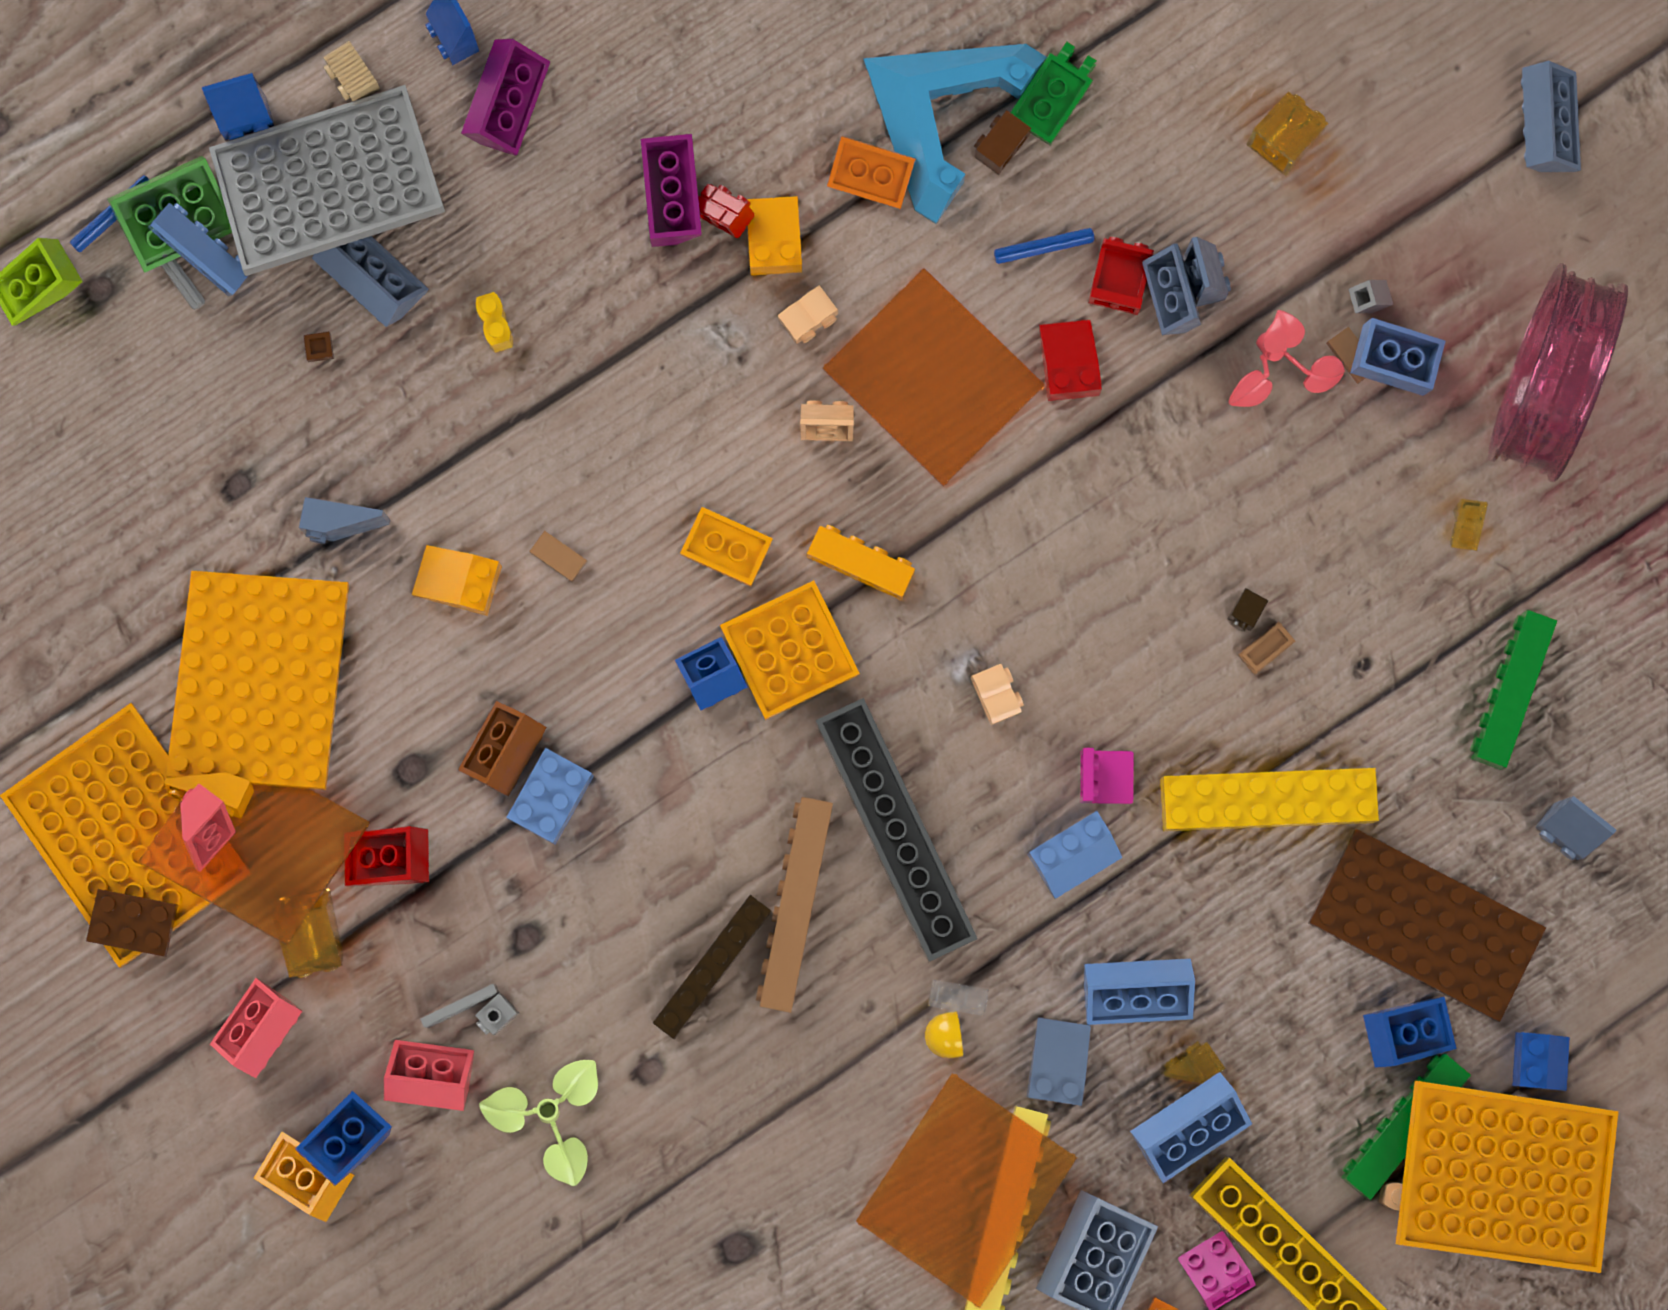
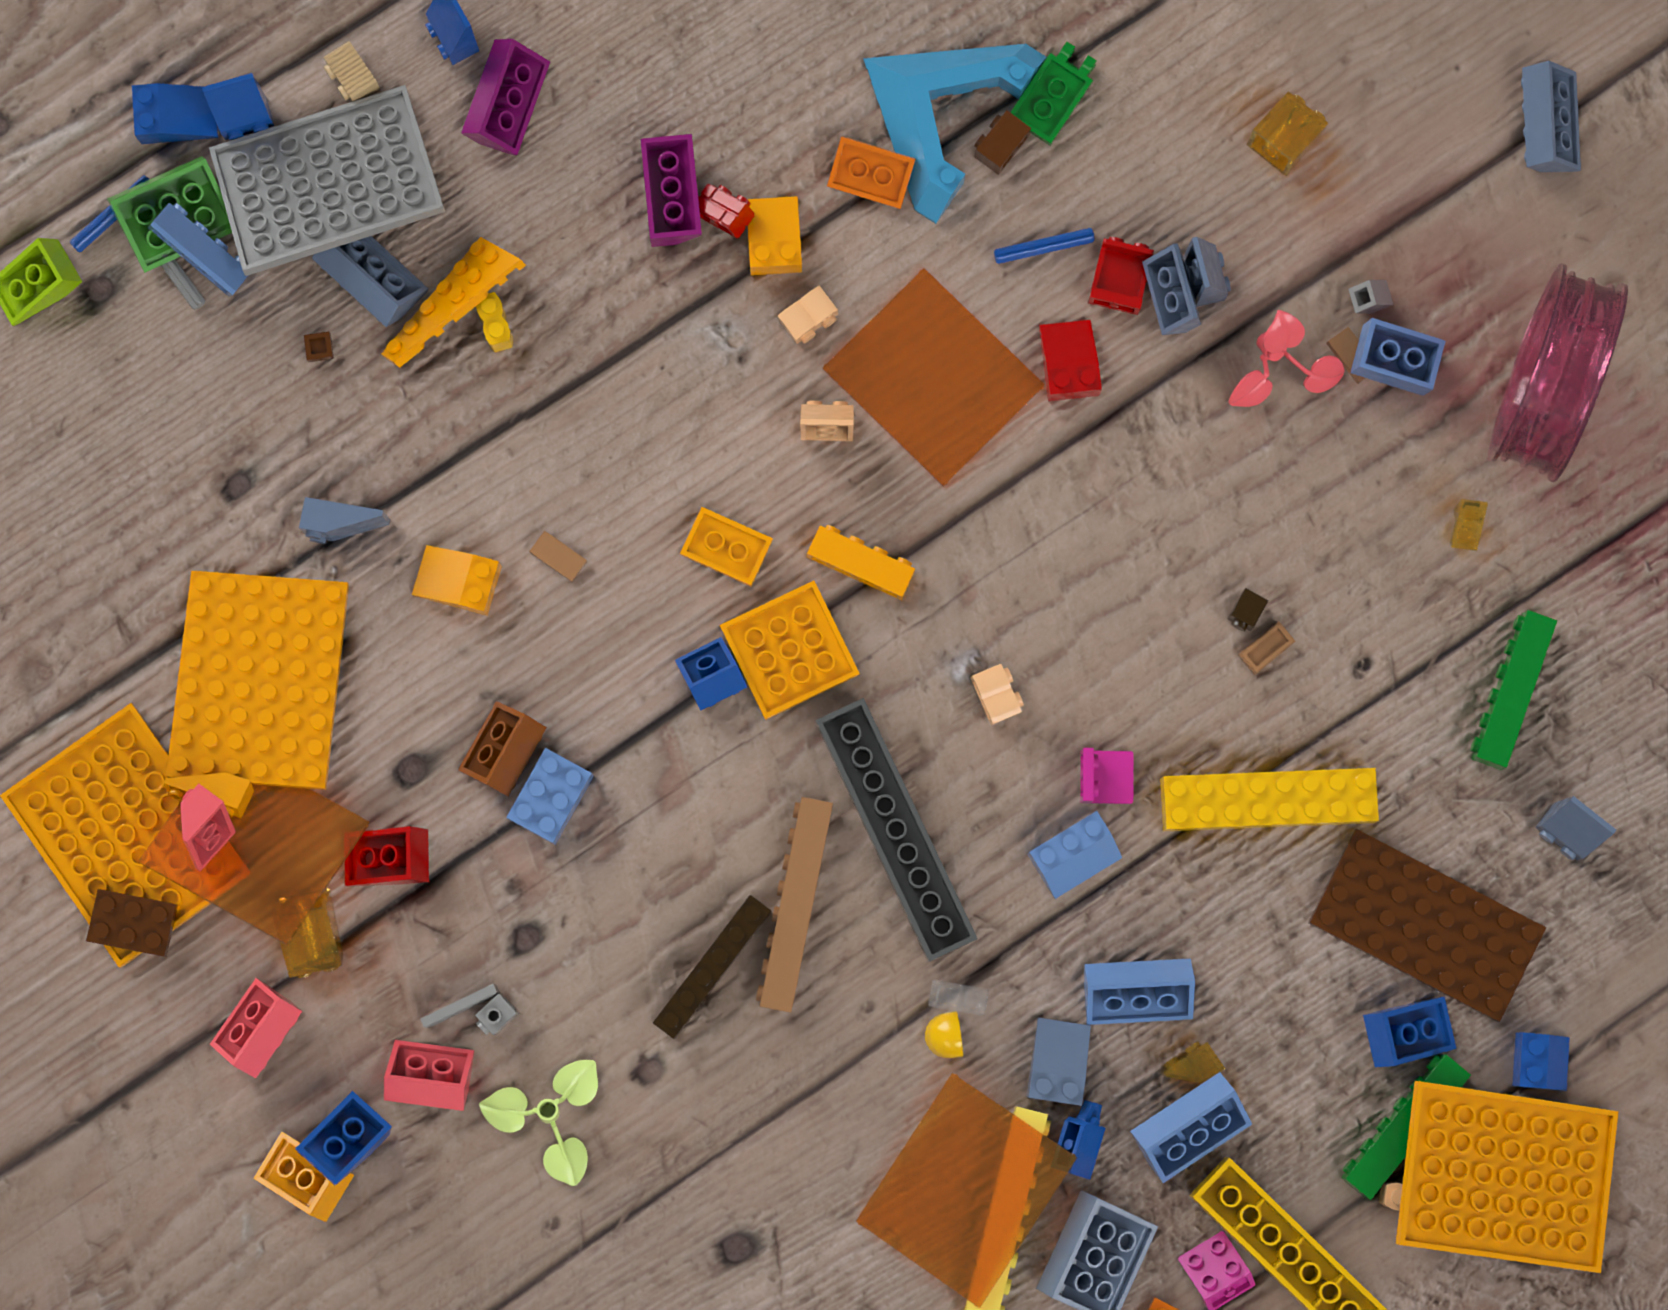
(171, 113): none -> blue slope
(453, 298): none -> light orange wing
(1083, 1138): none -> blue hinge

